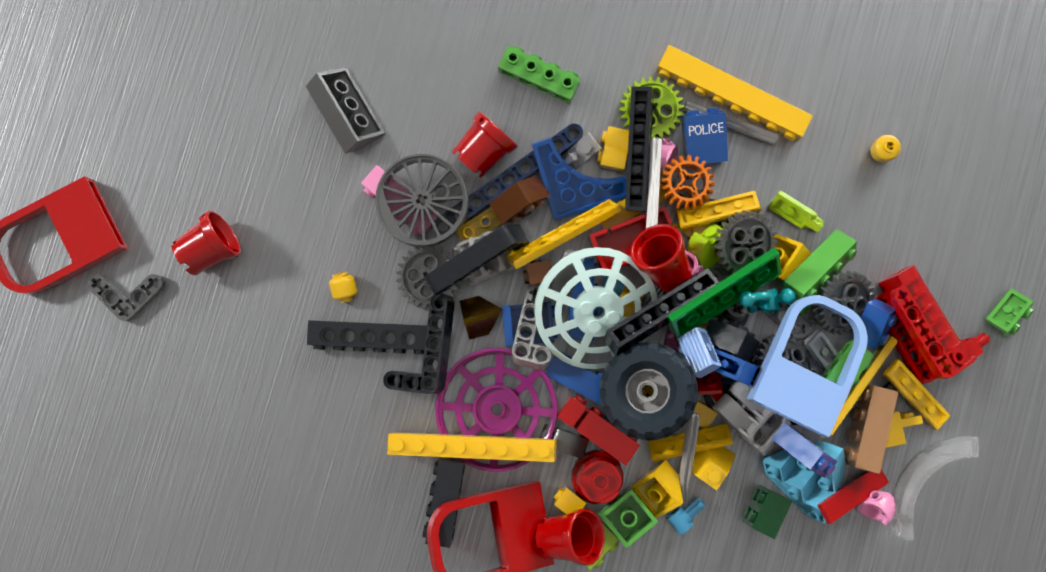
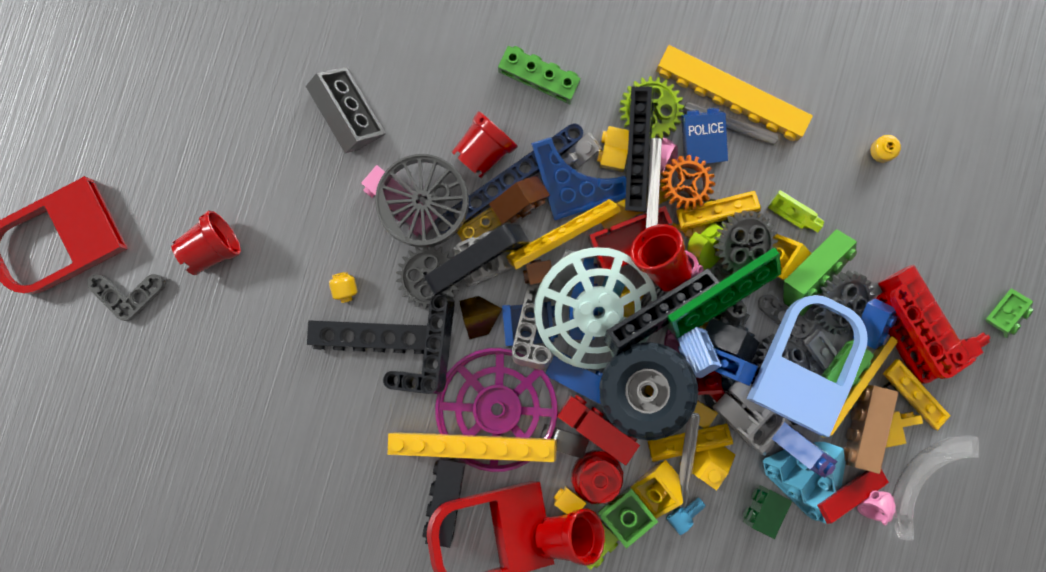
(767, 299): teal piece -> none

